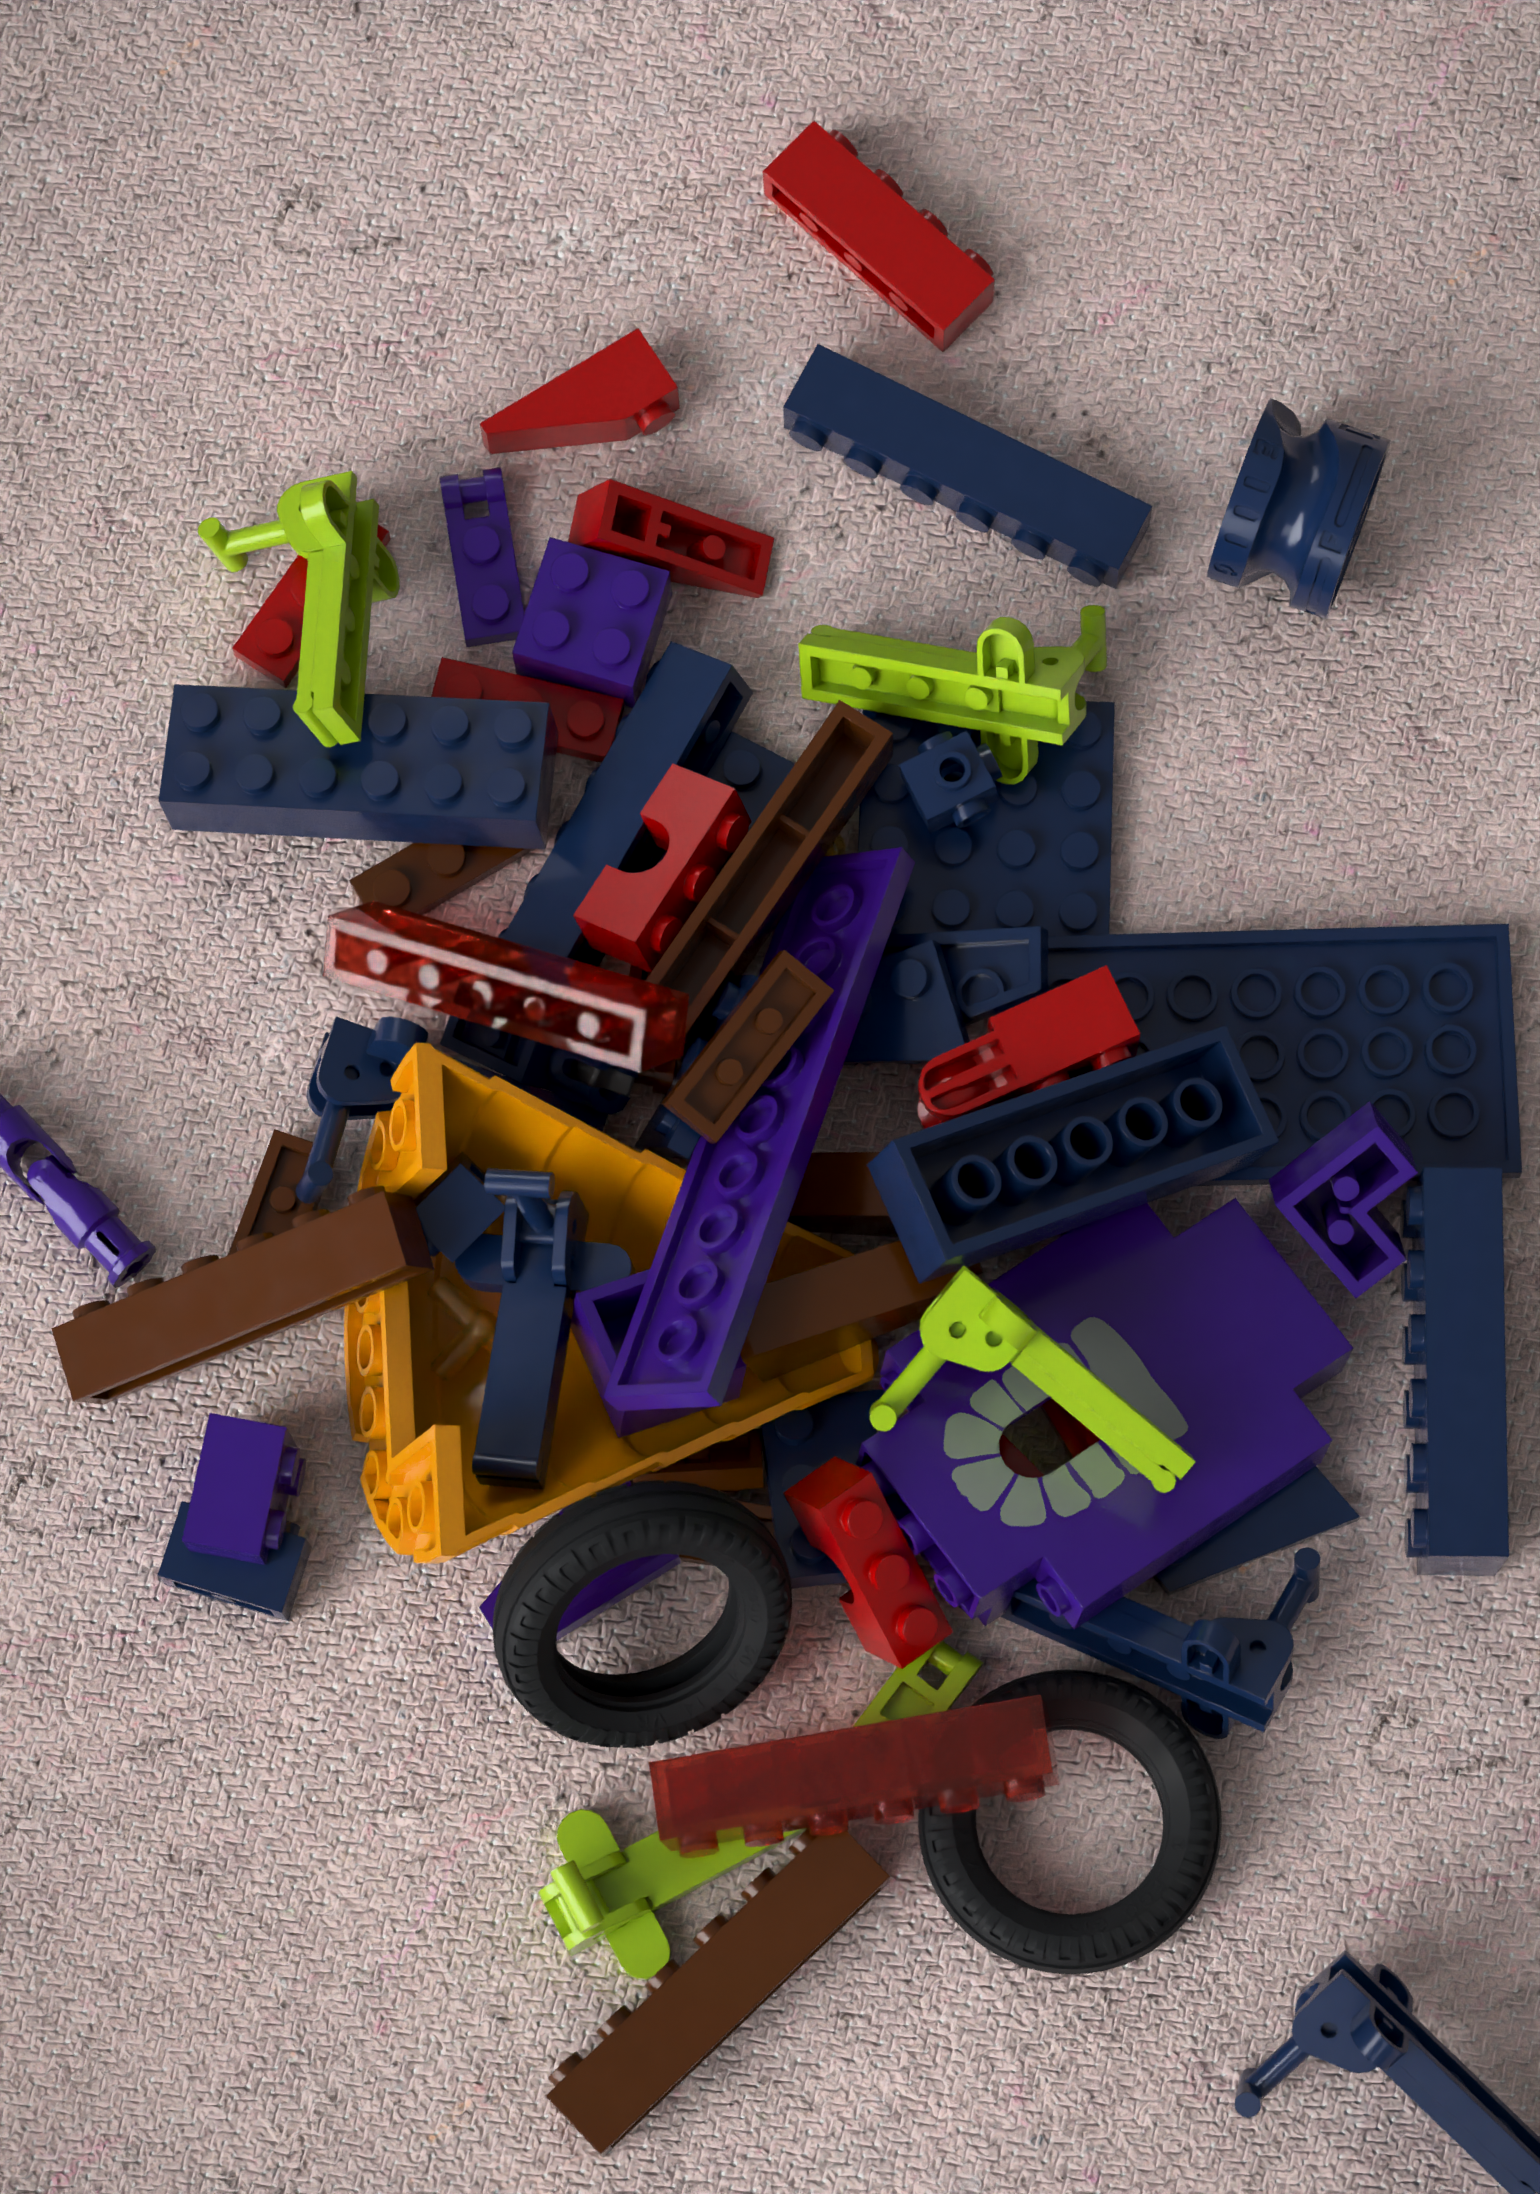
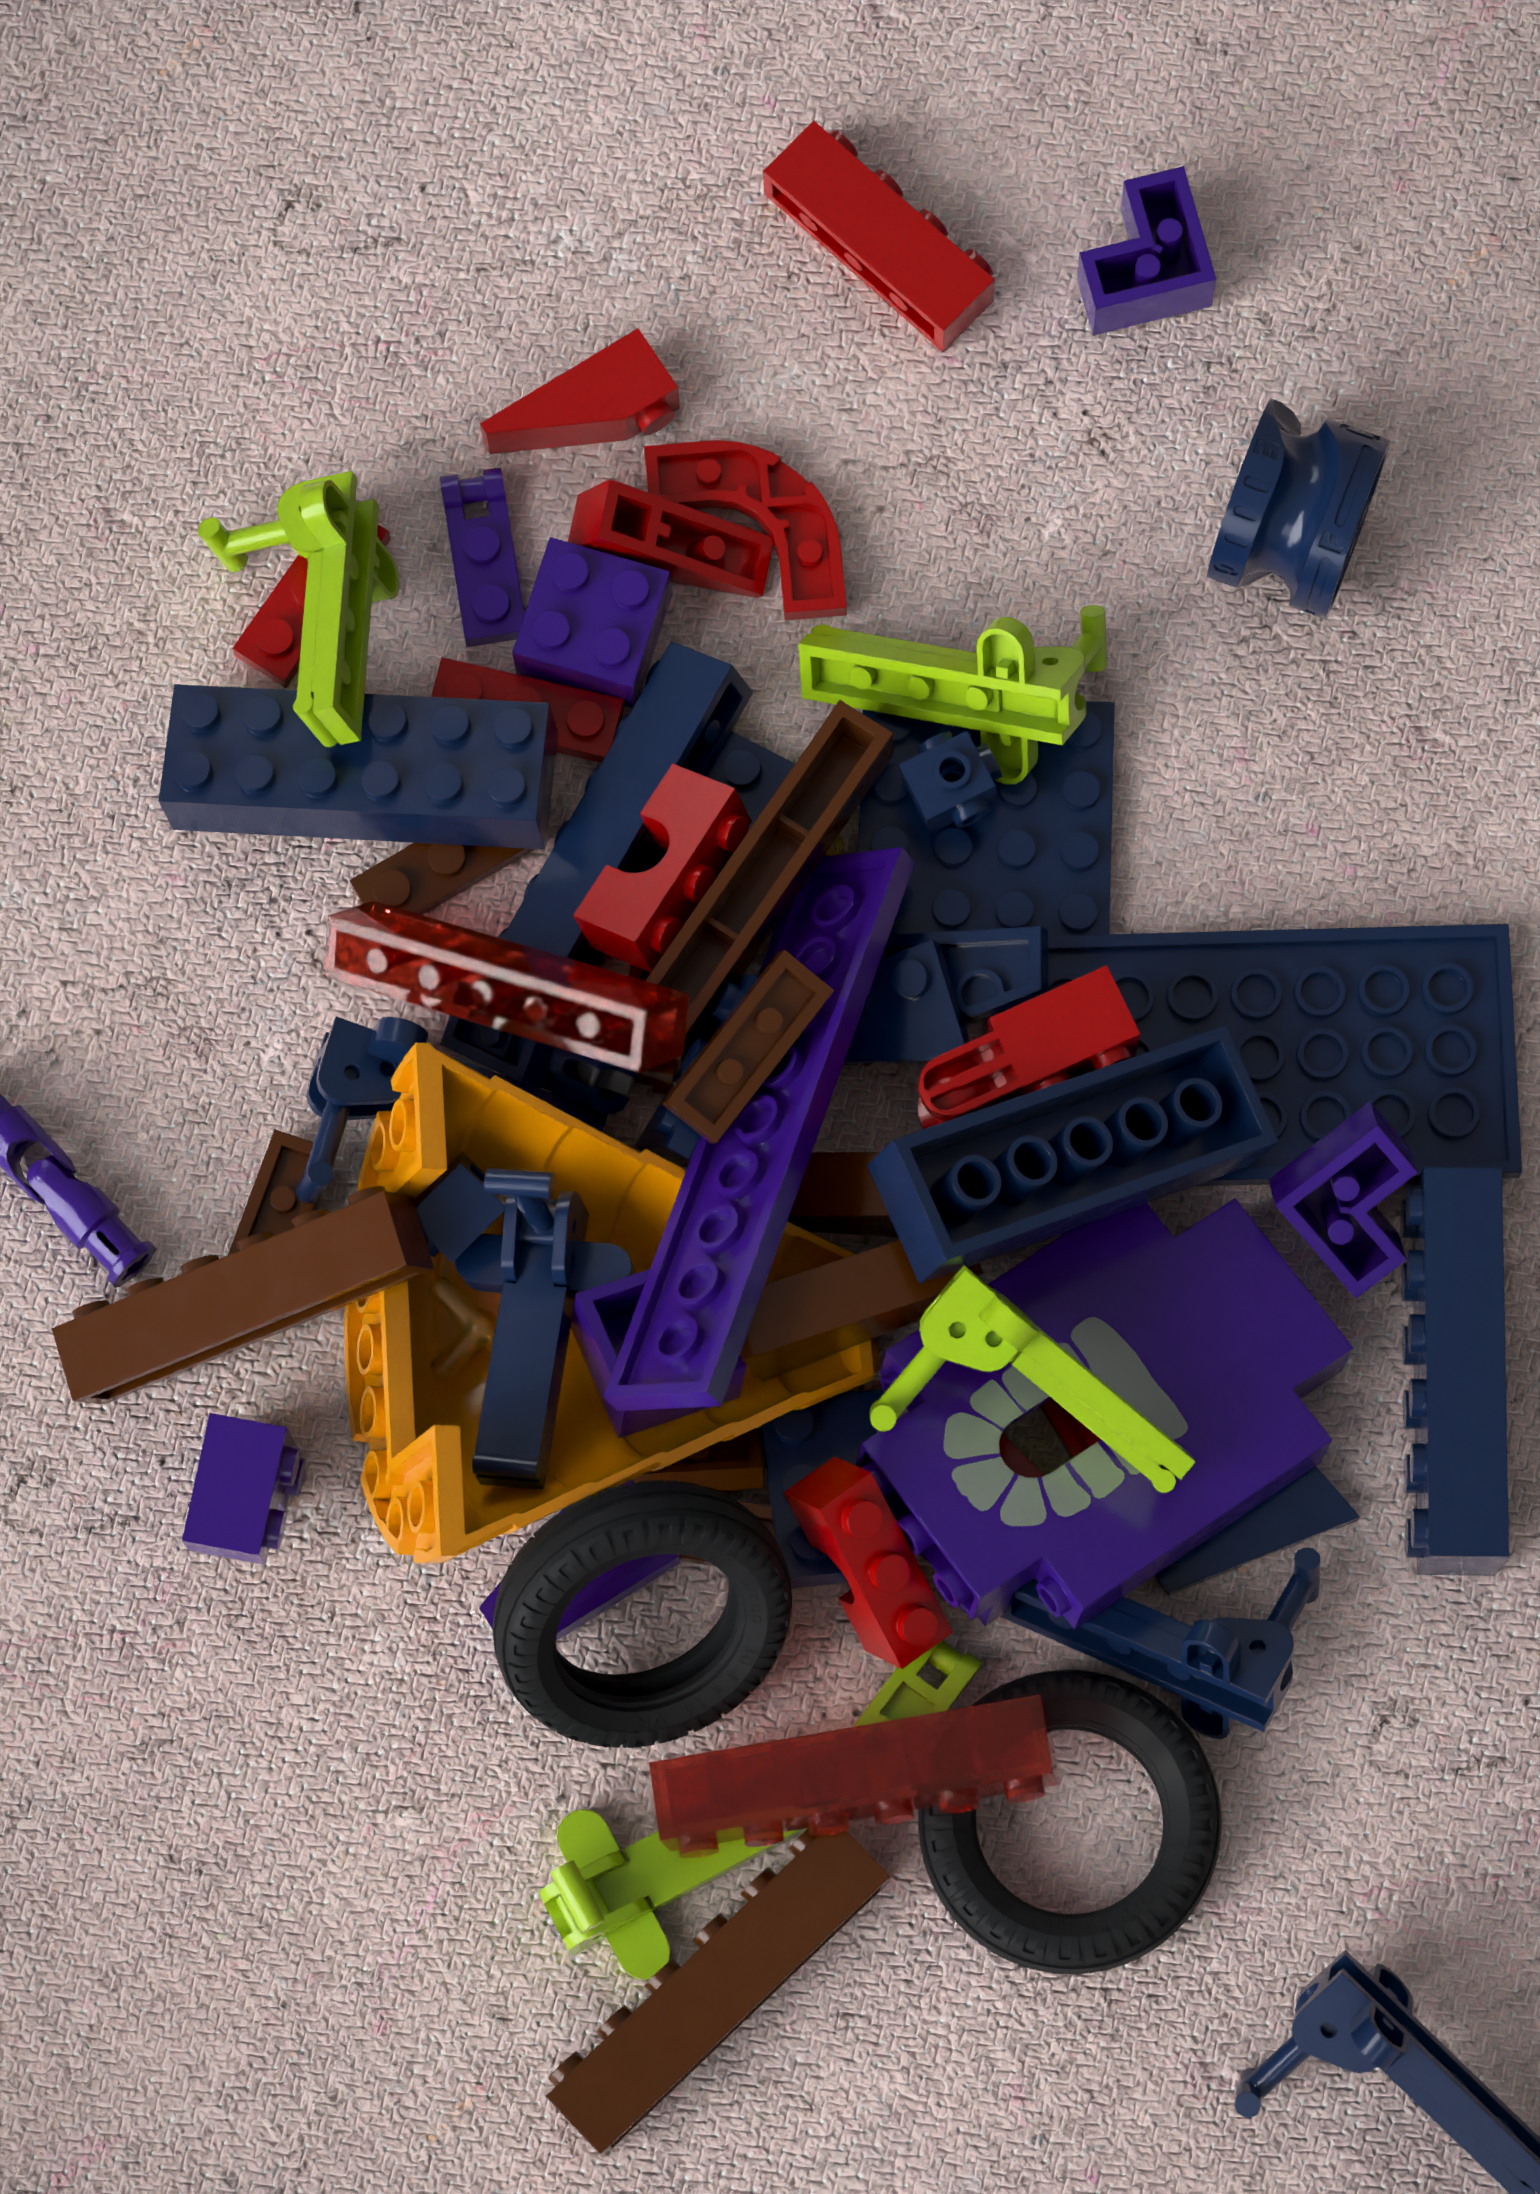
(249, 1585): dark blue brick -> none
(775, 496): none -> red plate
(966, 468): dark blue brick -> none
(1159, 268): none -> dark purple brick

